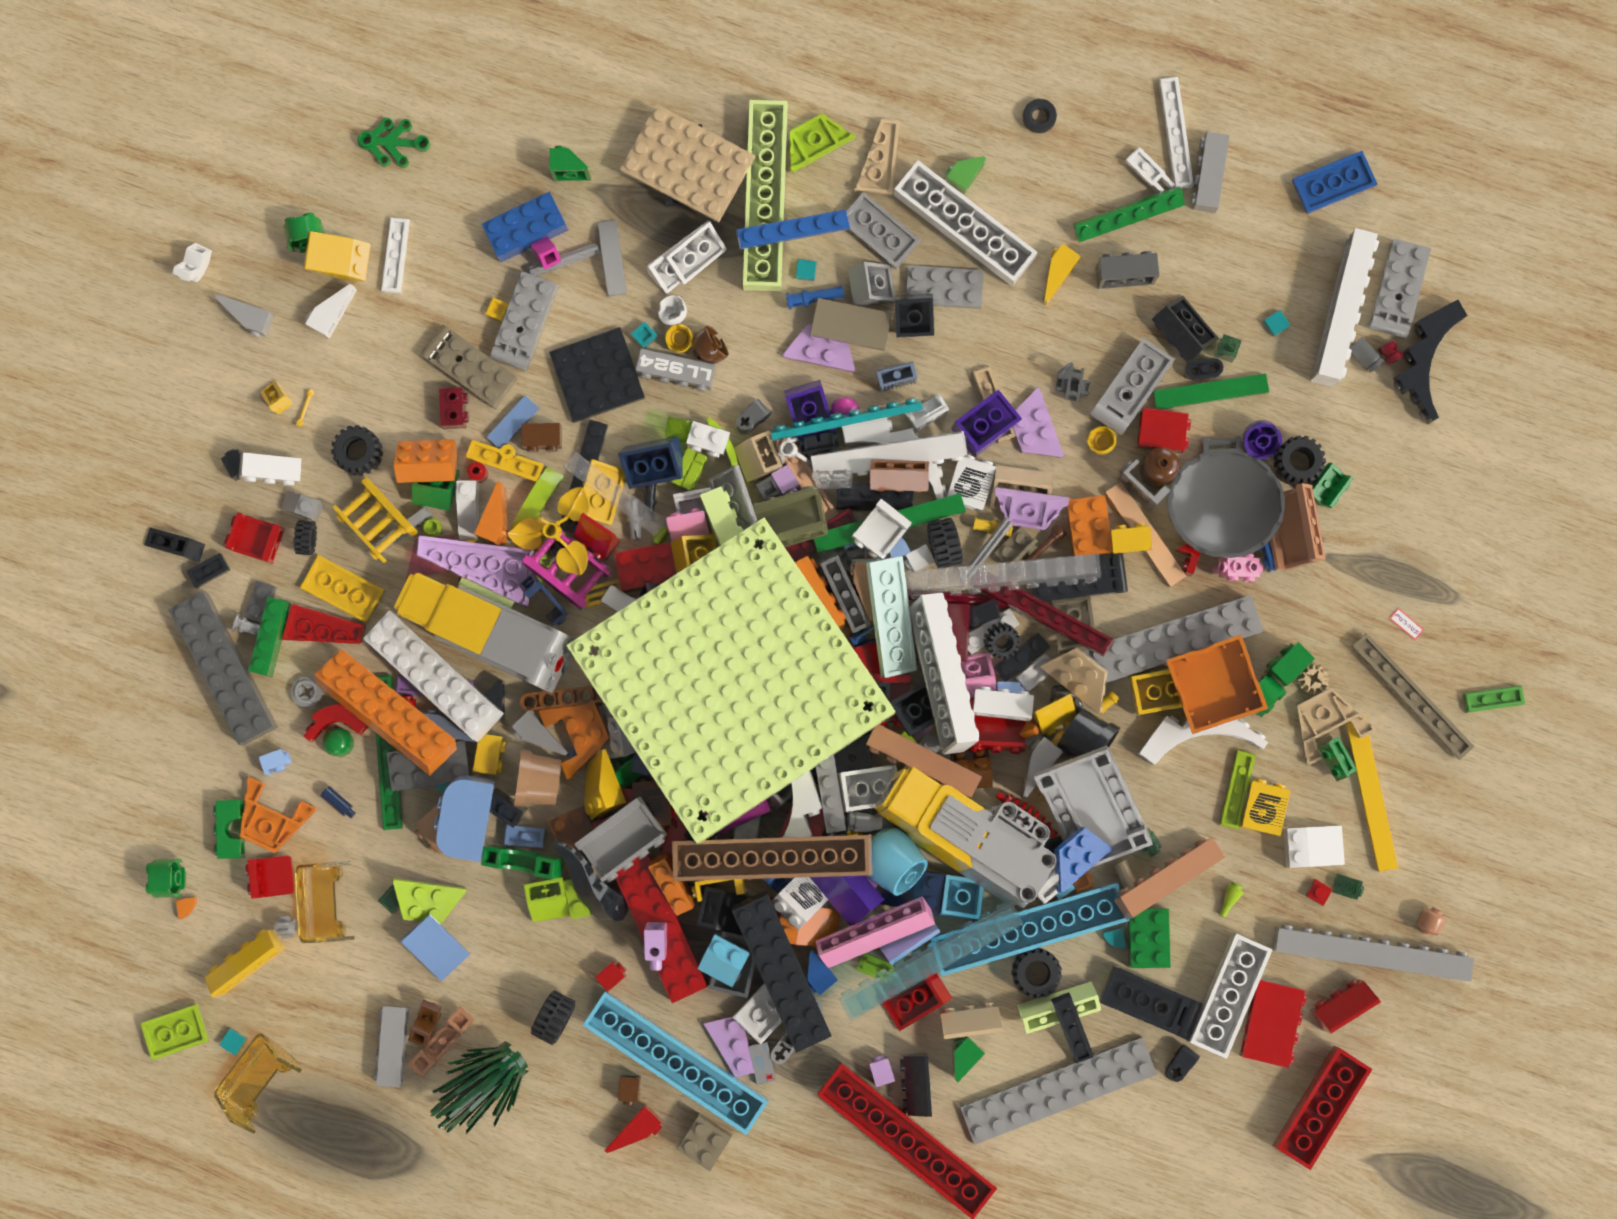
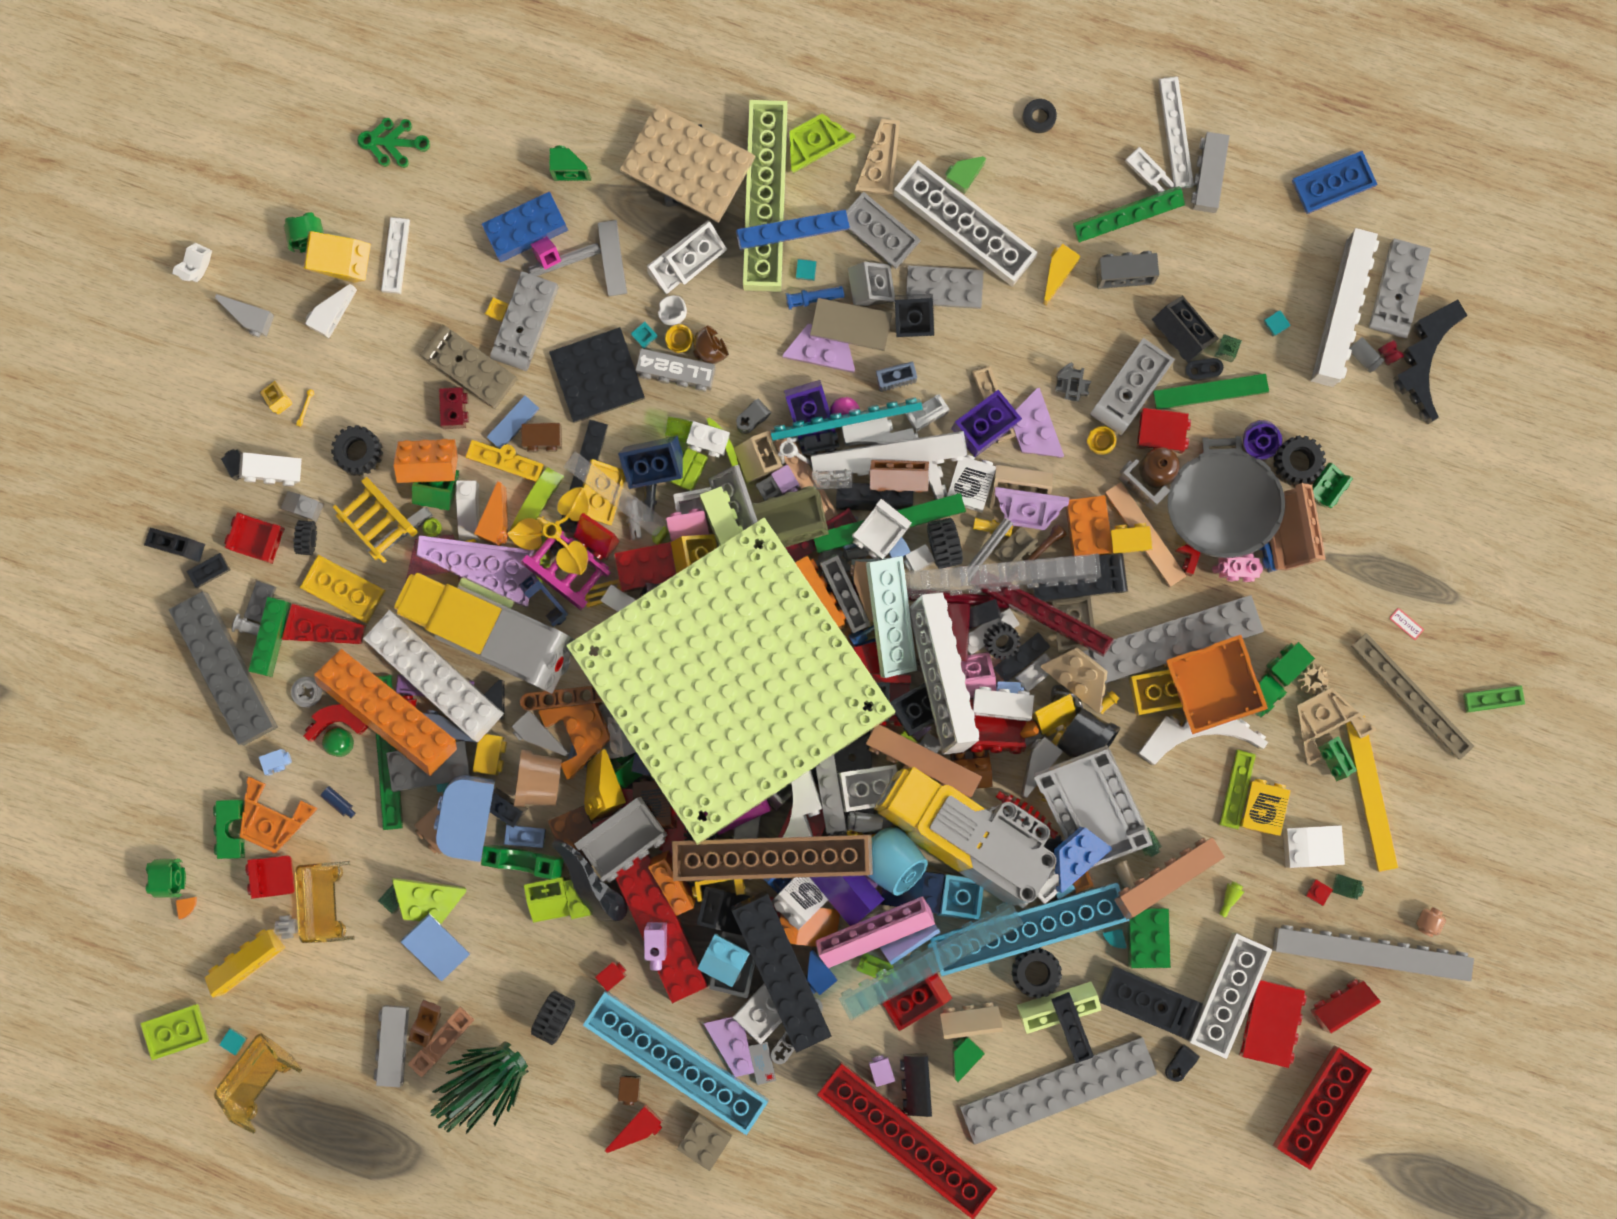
(481, 476): red brick -> none

